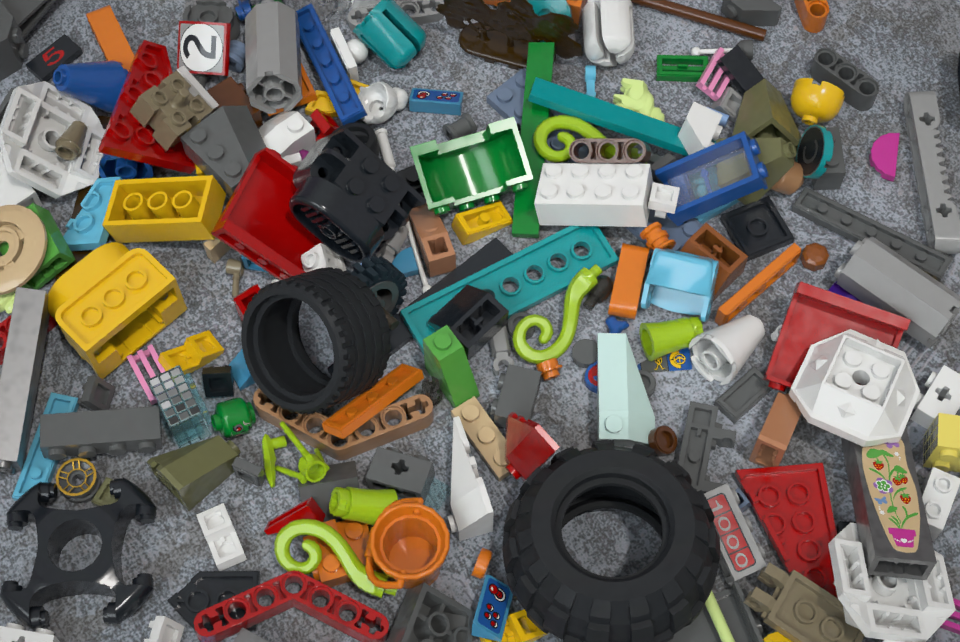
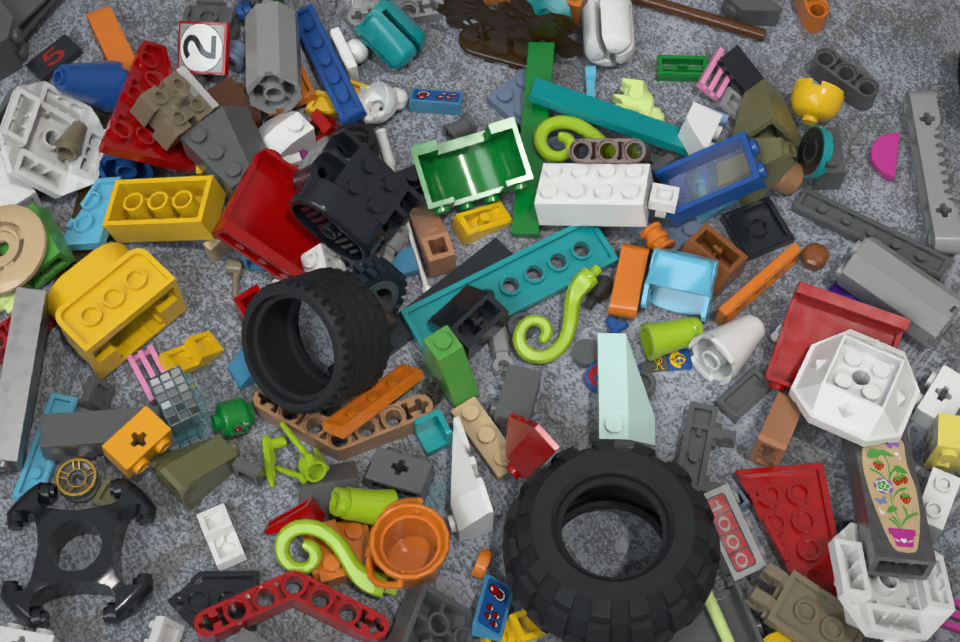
(142, 428): none -> light orange brick
(218, 381): black tile -> none
(433, 432): none -> teal panel
(549, 368): orange plate -> none
(662, 440): reddish brown tile -> none
(745, 45): hinge -> none

